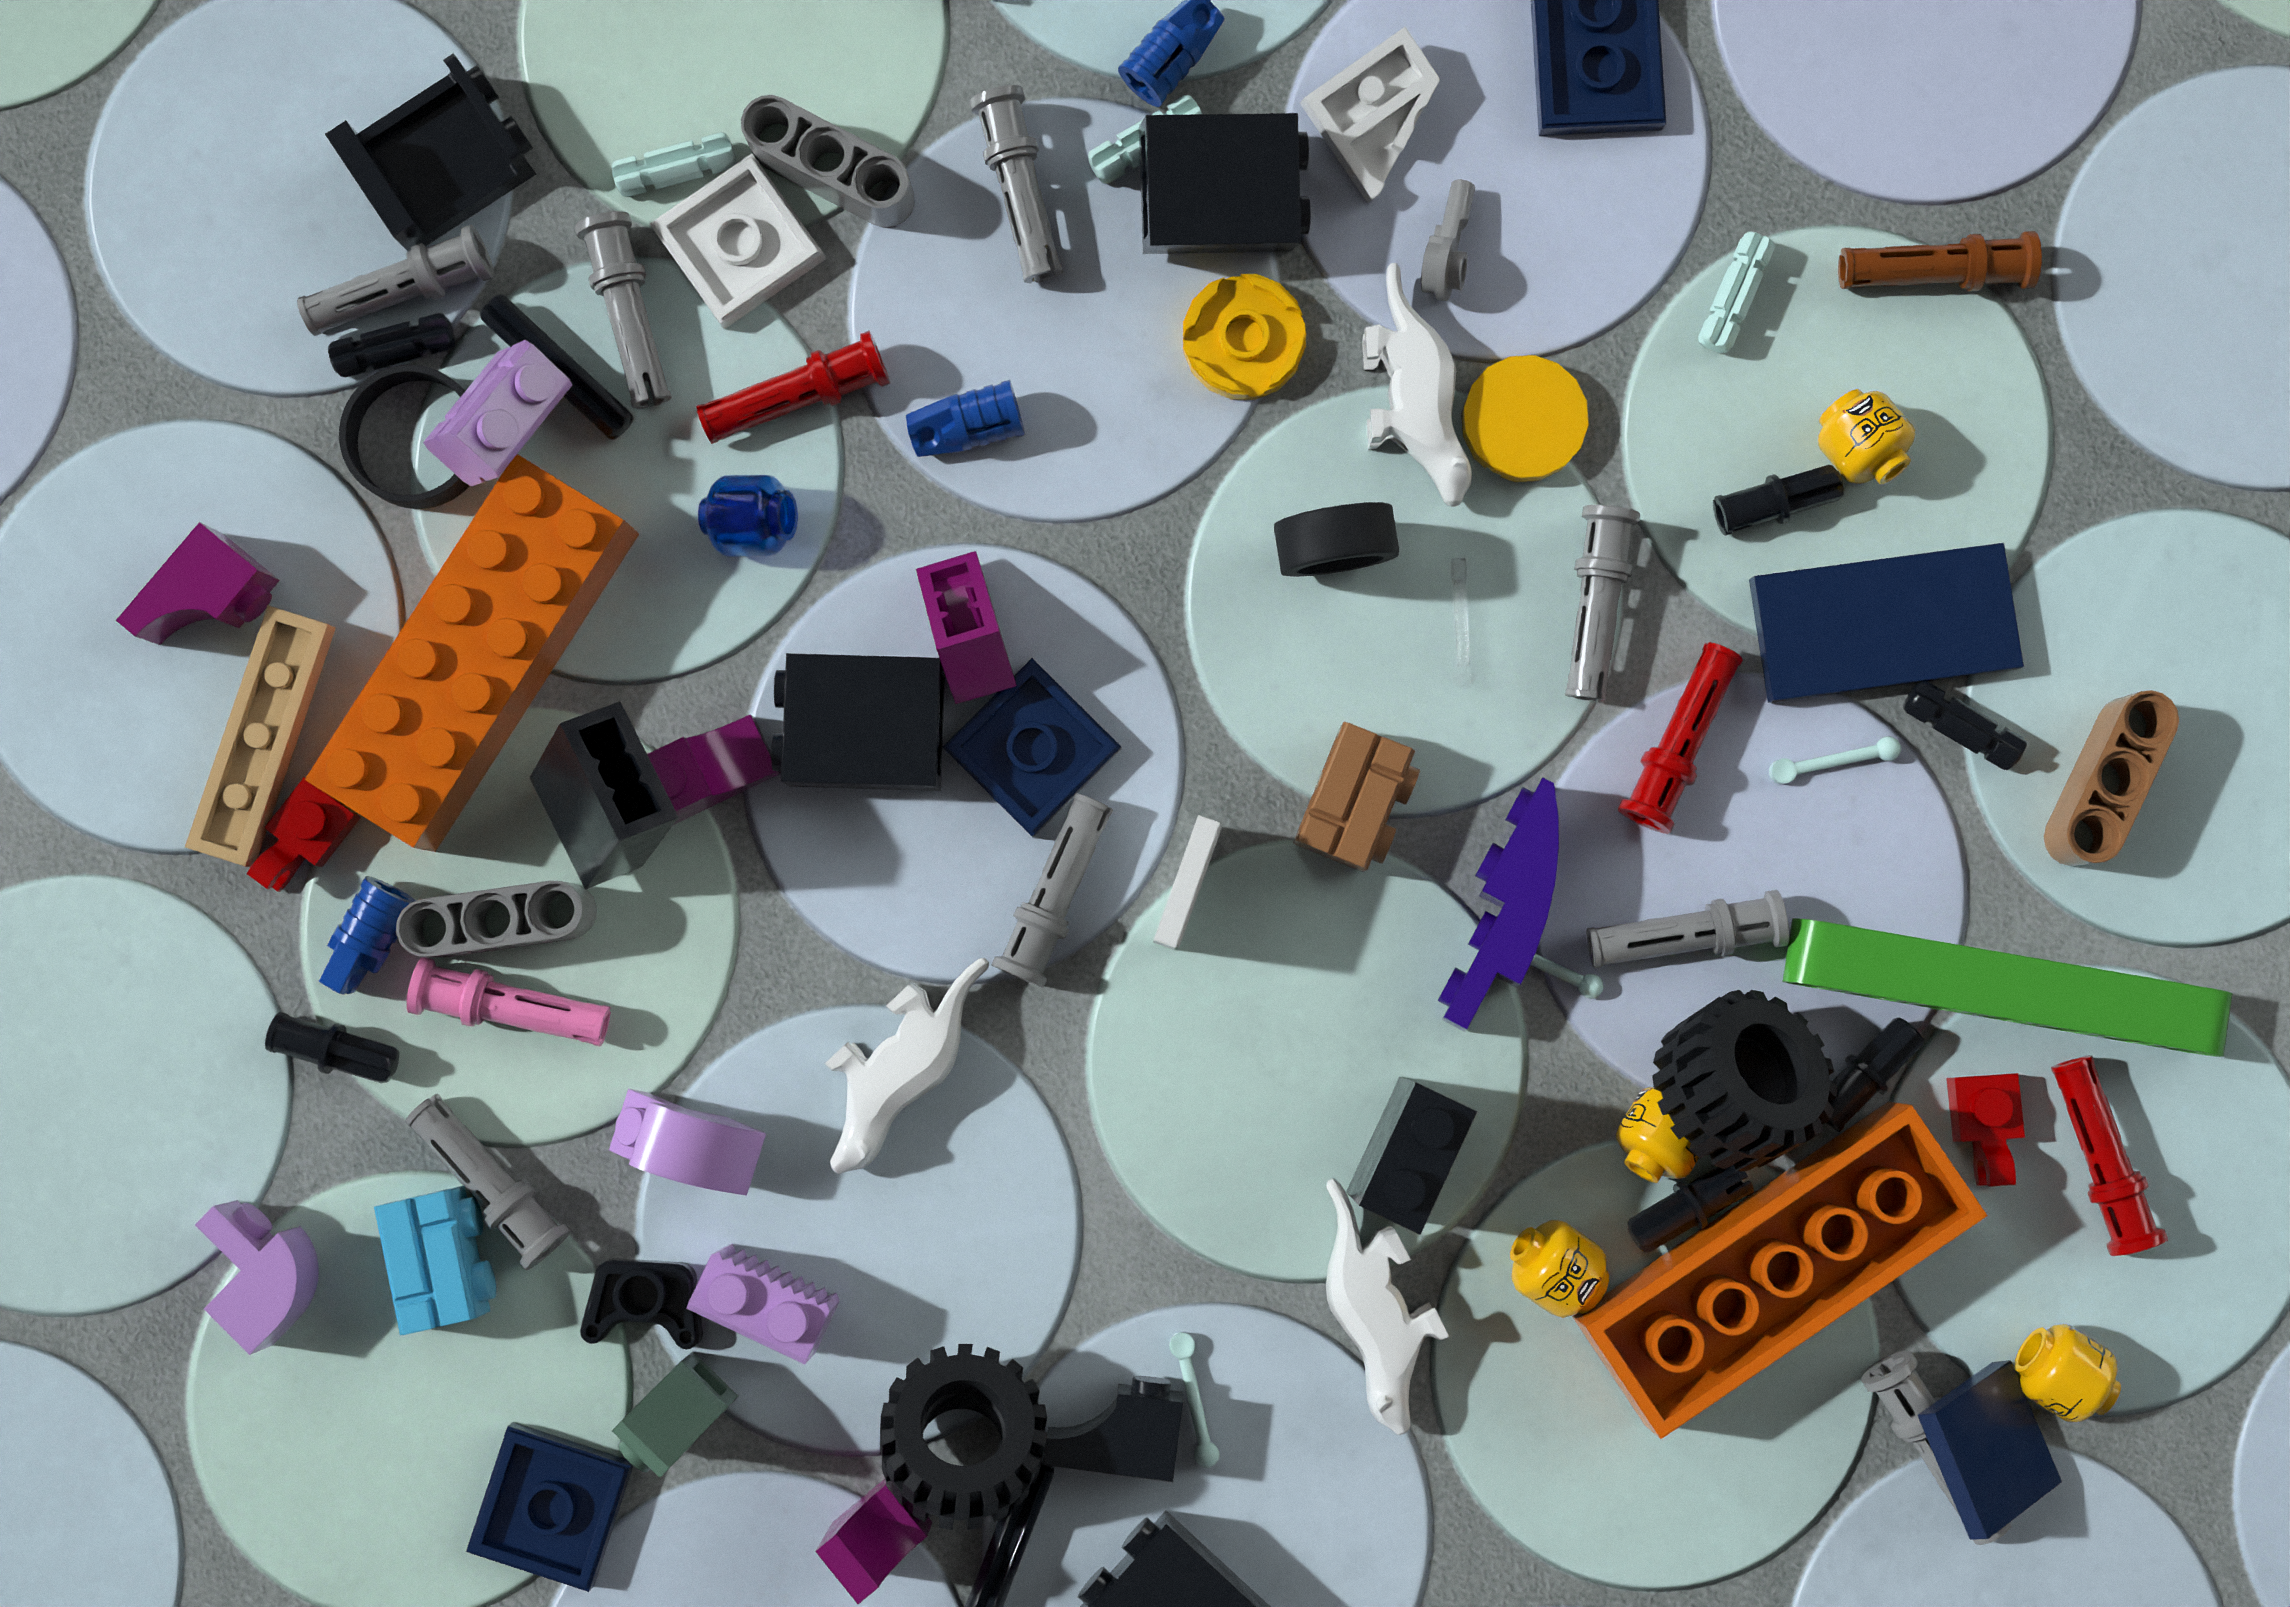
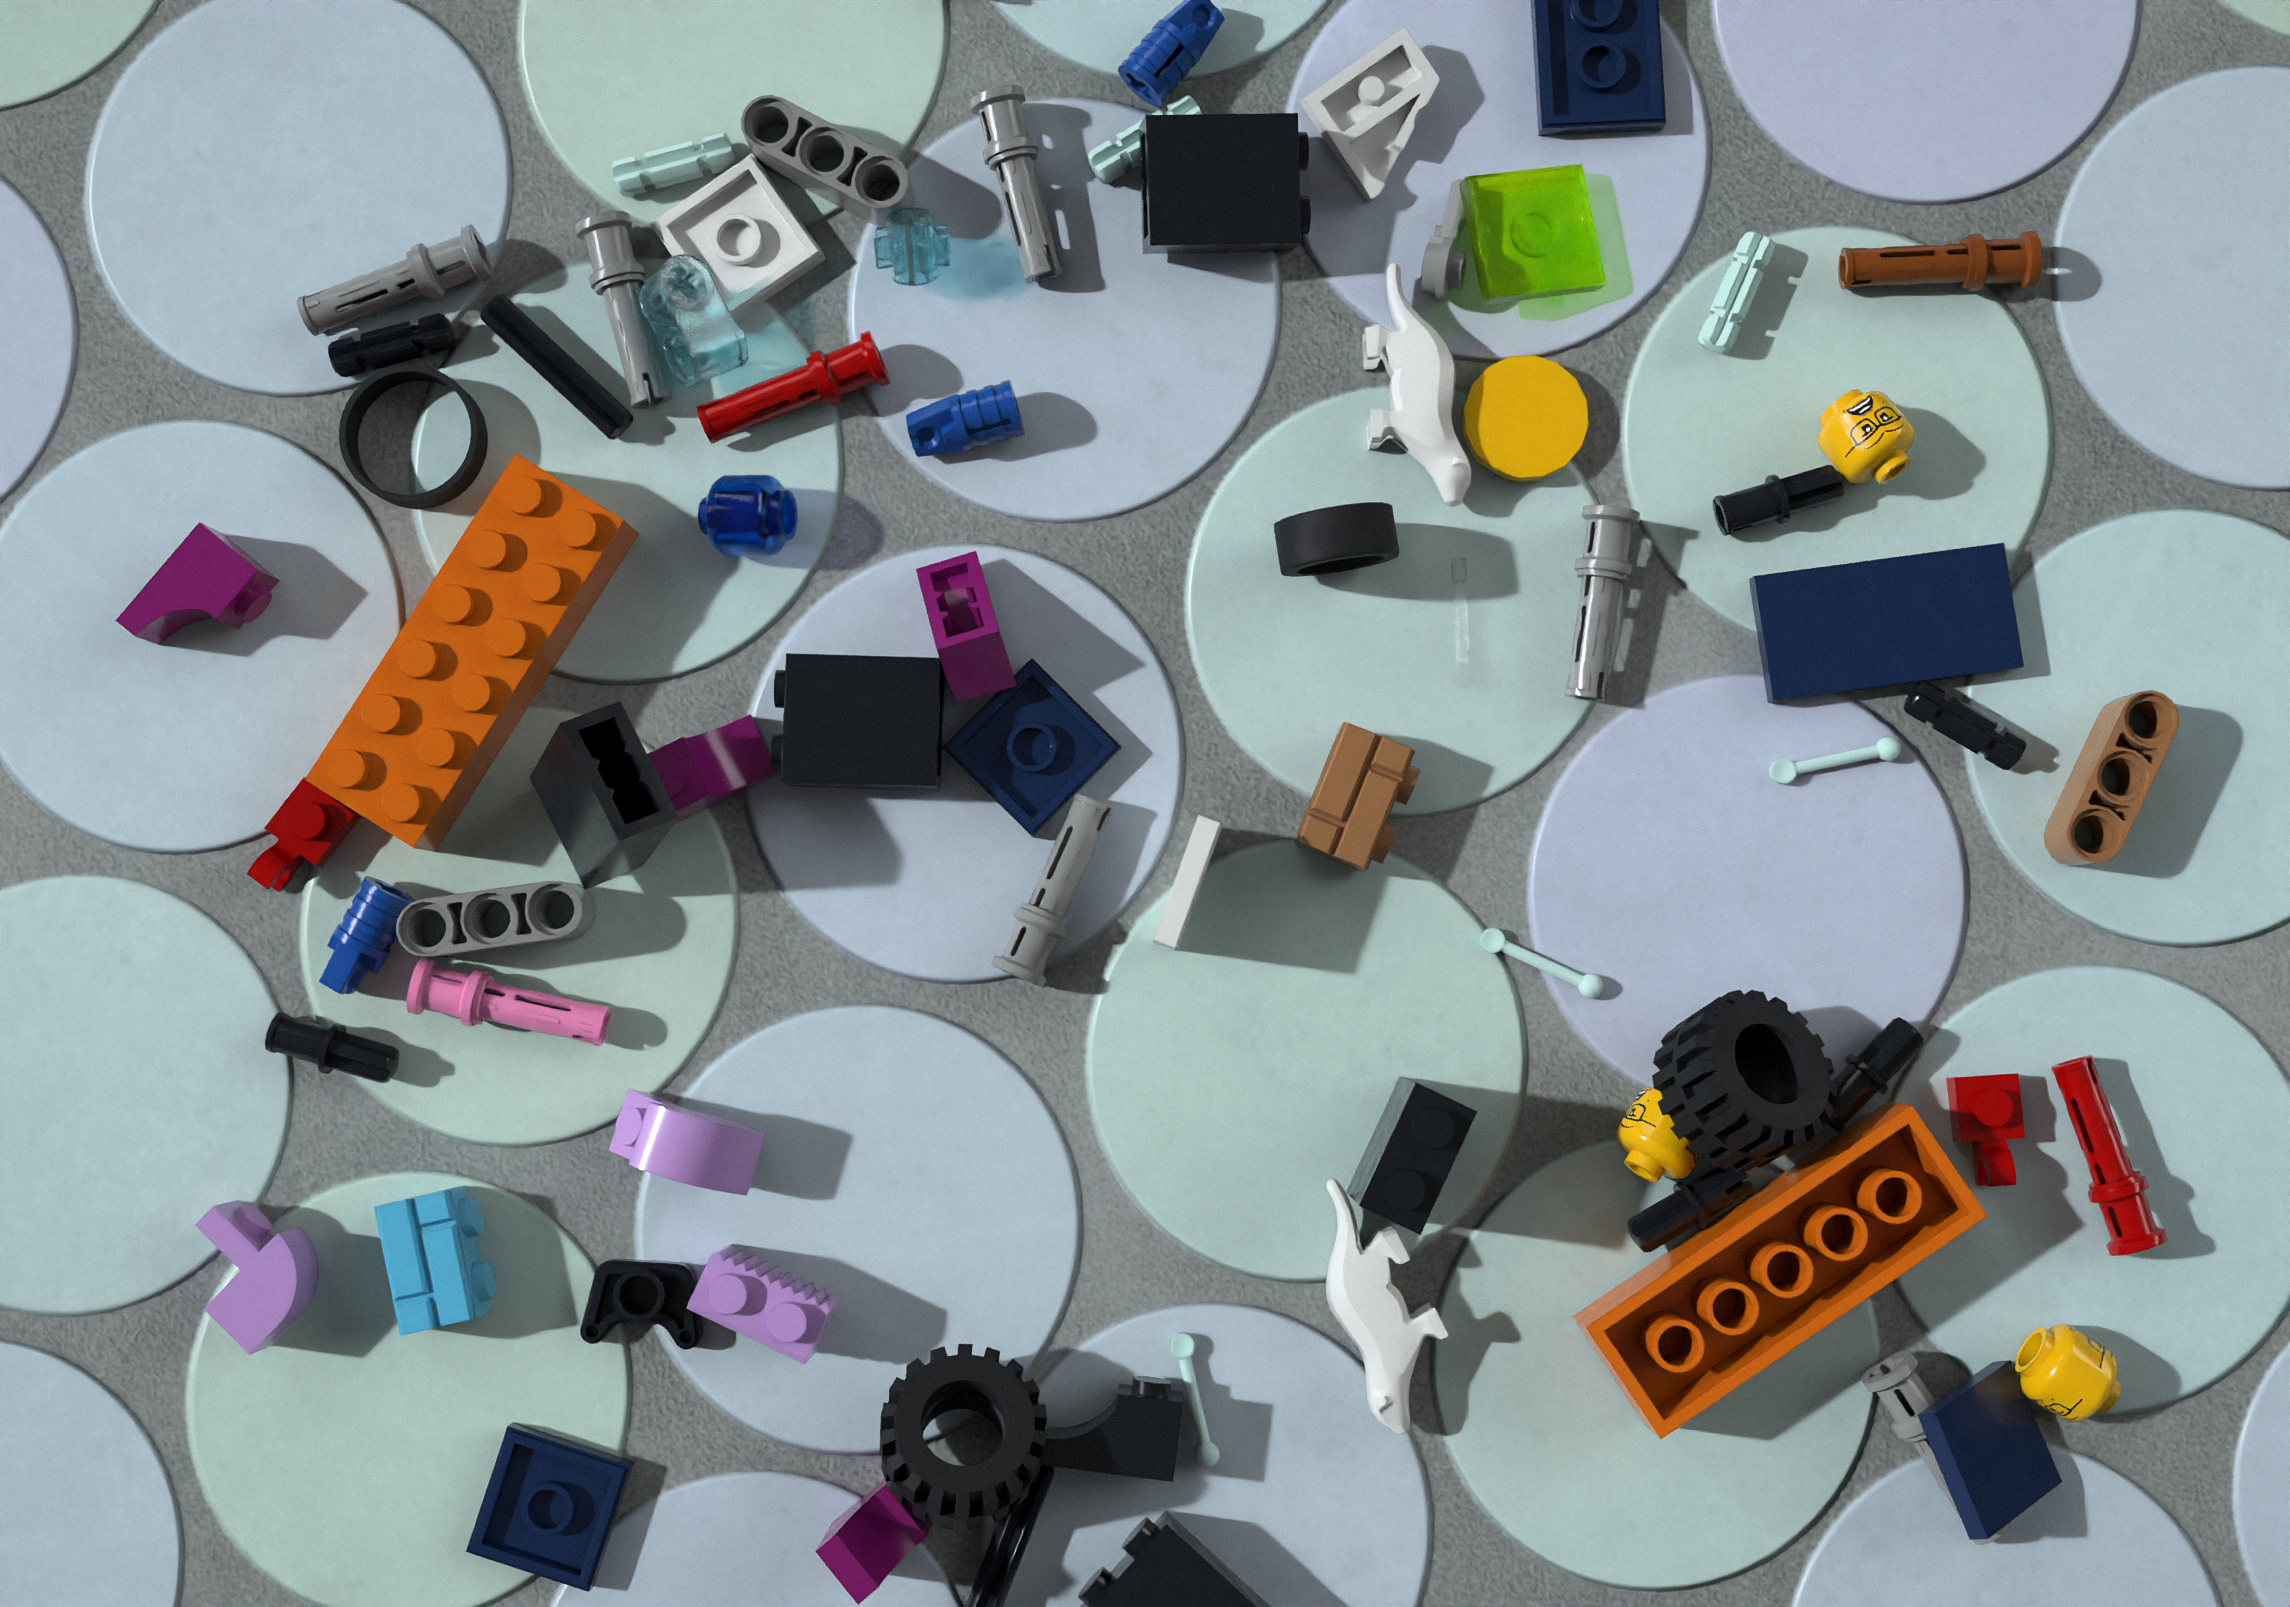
(260, 736): tan plate -> none
(436, 157): black panel -> none
(498, 413): lavender brick -> none
(505, 1202): light grey pin -> none
(673, 1416): sand green slope -> none
(694, 324): none -> clear light blue piece
(899, 1067): white animal -> none
(912, 246): none -> clear light blue gear
(1244, 336): yellow tile -> none
(1522, 885): dark purple slope -> none
(1532, 234): none -> clear neon green tile
(1559, 1268): yellow head -> none
(1671, 763): red pin -> none
(1718, 927): light grey pin -> none
(2007, 987): bright green beam -> none

